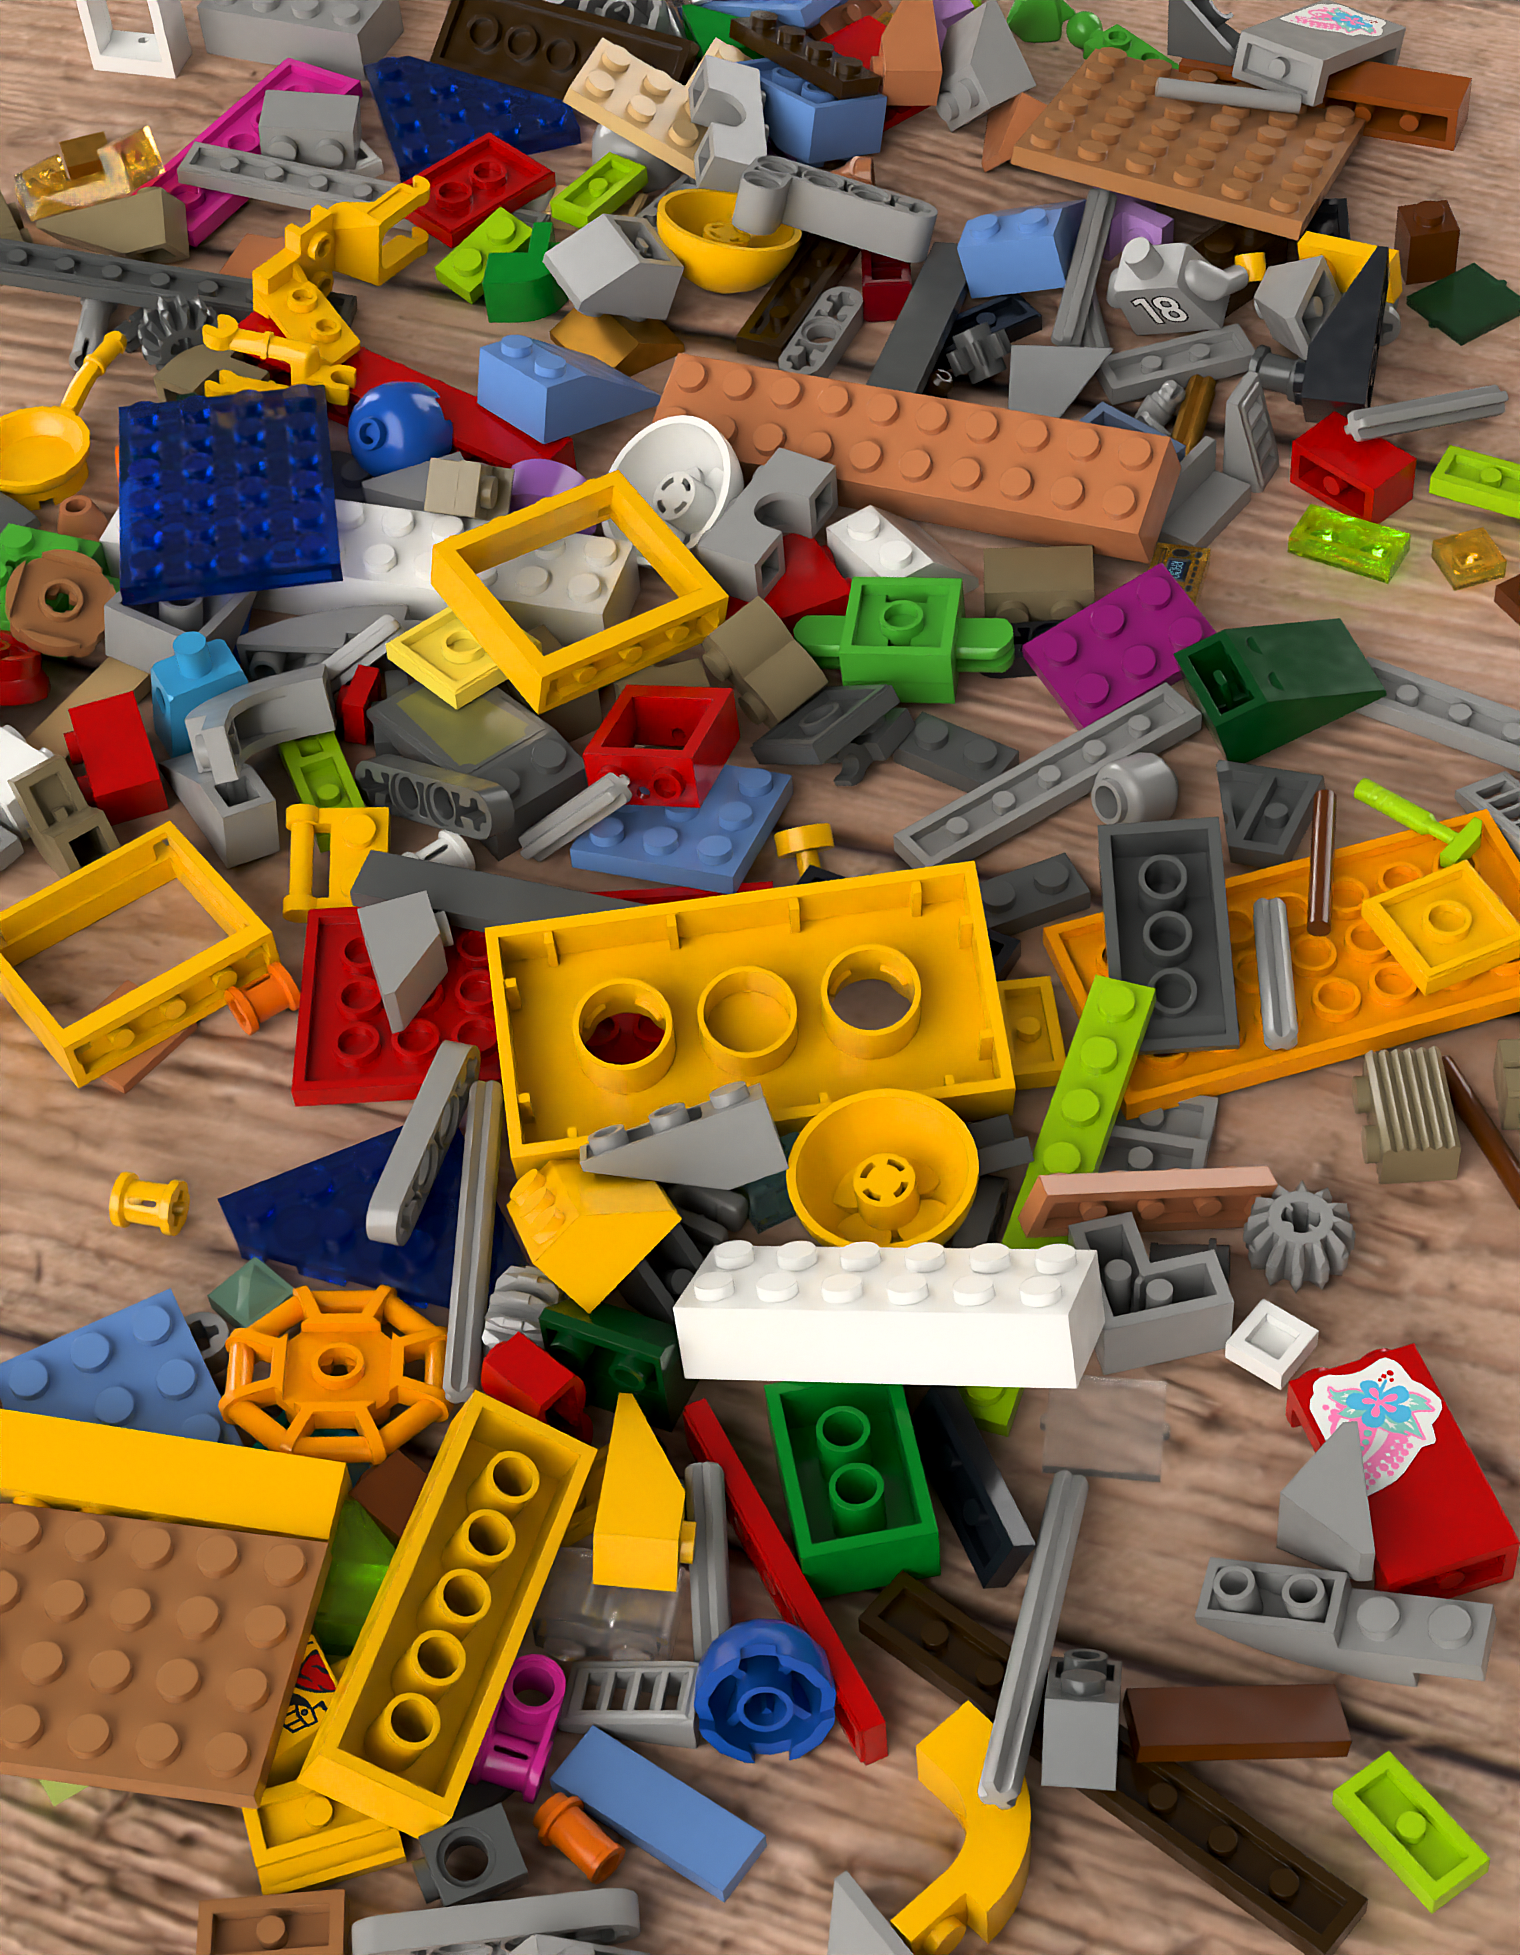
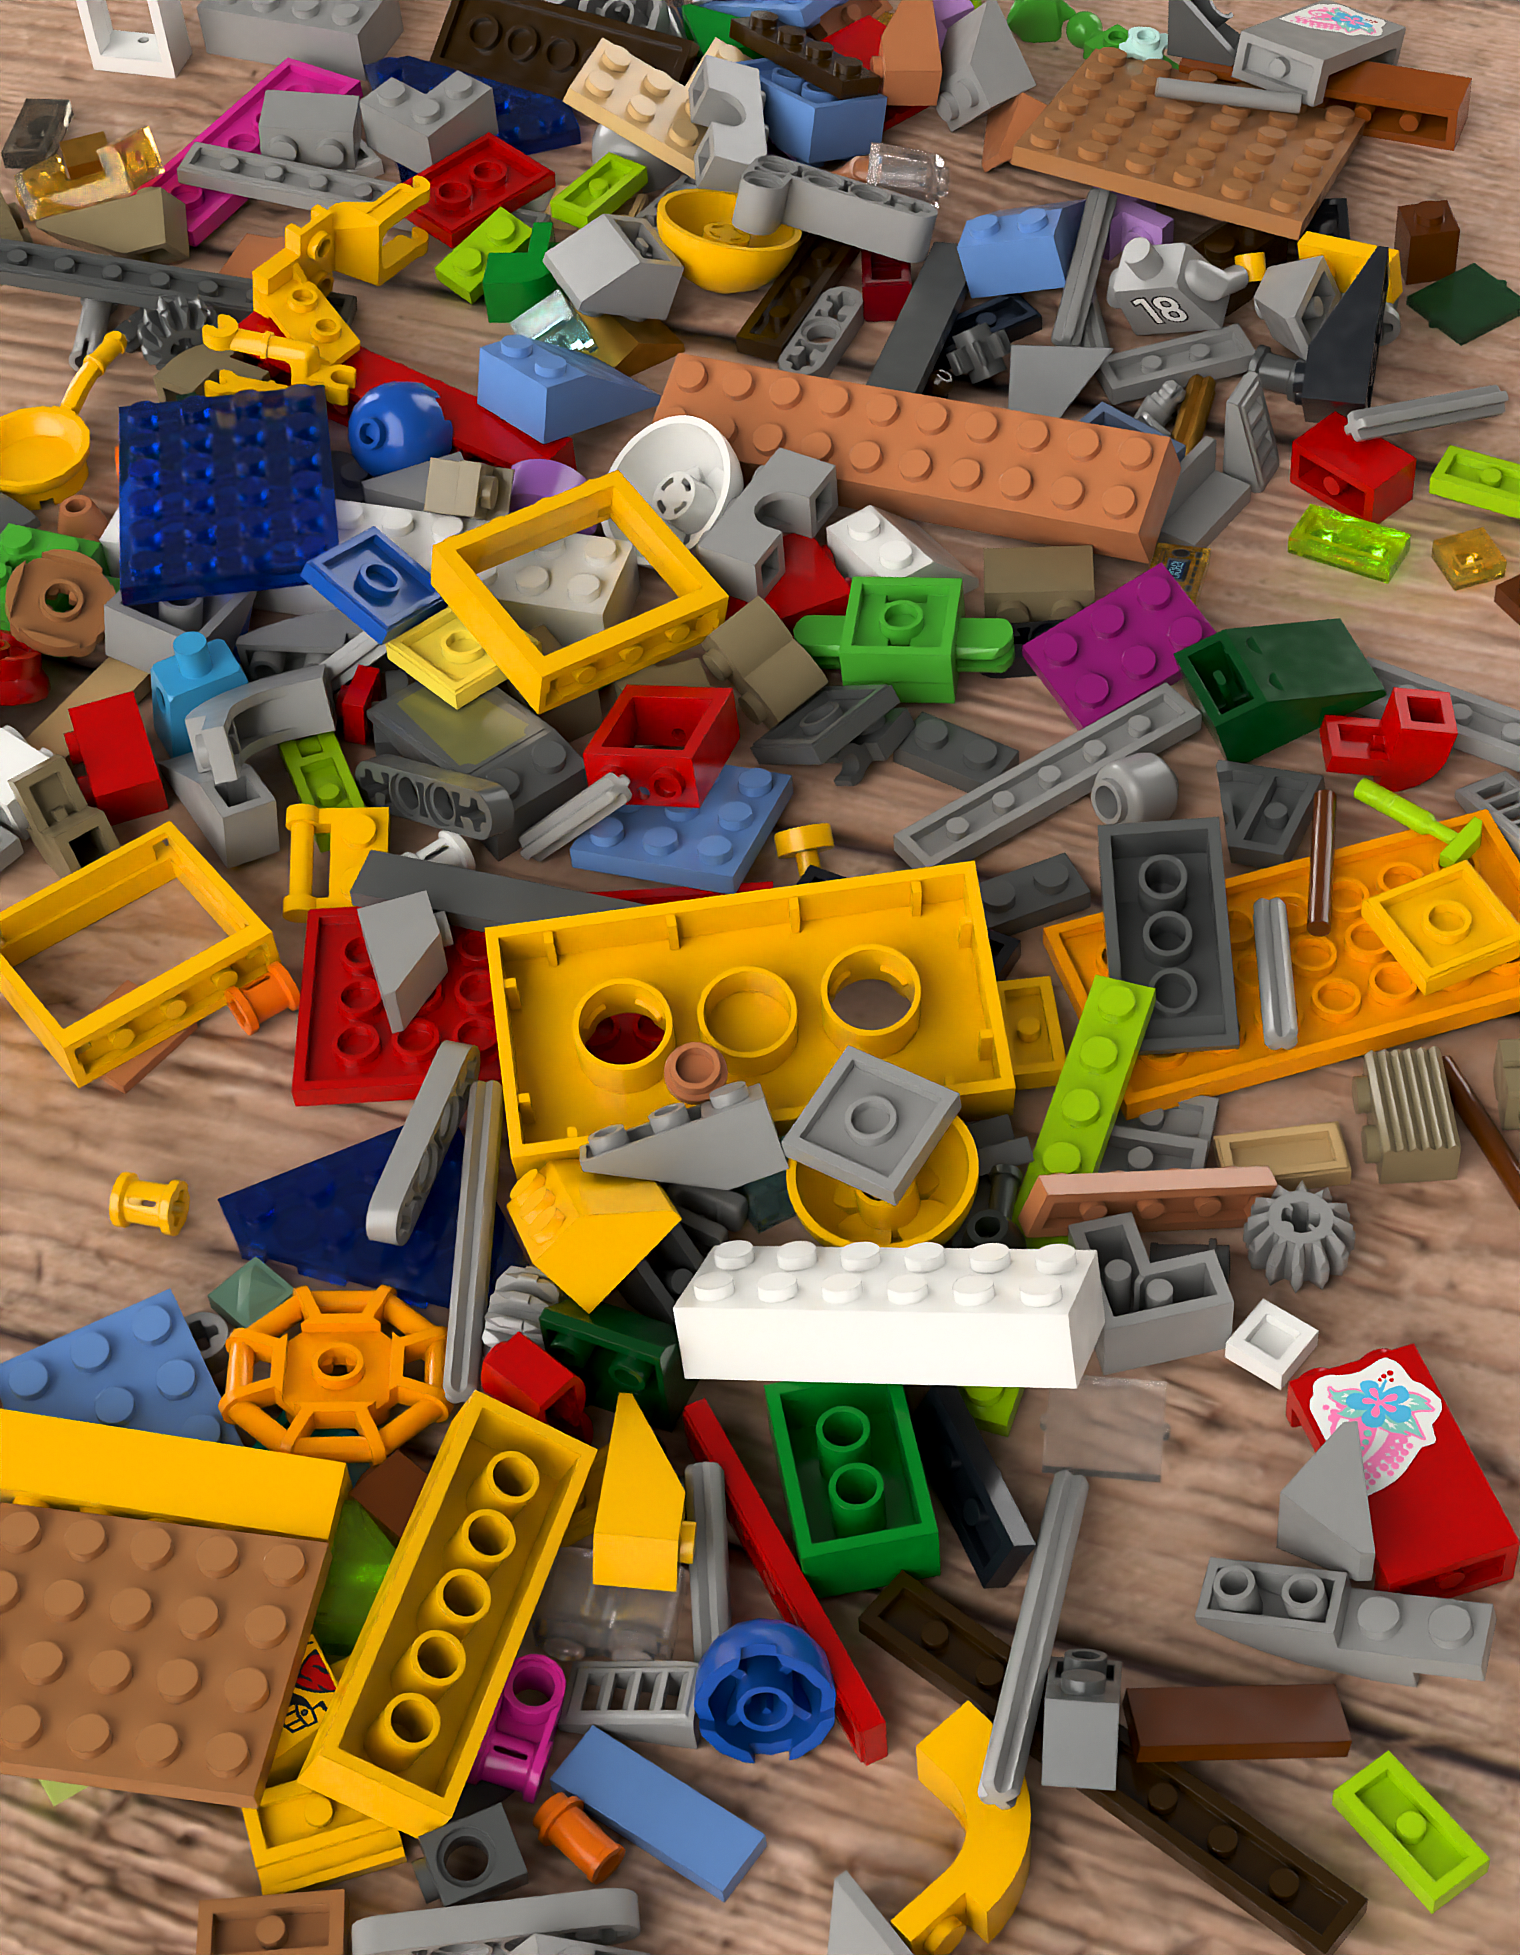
(37, 132): none -> clear smoke plate
(375, 585): none -> blue tile
(427, 127): none -> light grey brick
(555, 323): none -> clear light blue brick
(695, 1072): none -> nougat plate
(871, 1125): none -> light grey plate
(908, 172): none -> clear slope
(998, 1215): none -> pearl dark grey bar
(1145, 43): none -> light aqua plate
(1292, 1153): none -> tan tile
(1401, 747): none -> red brick

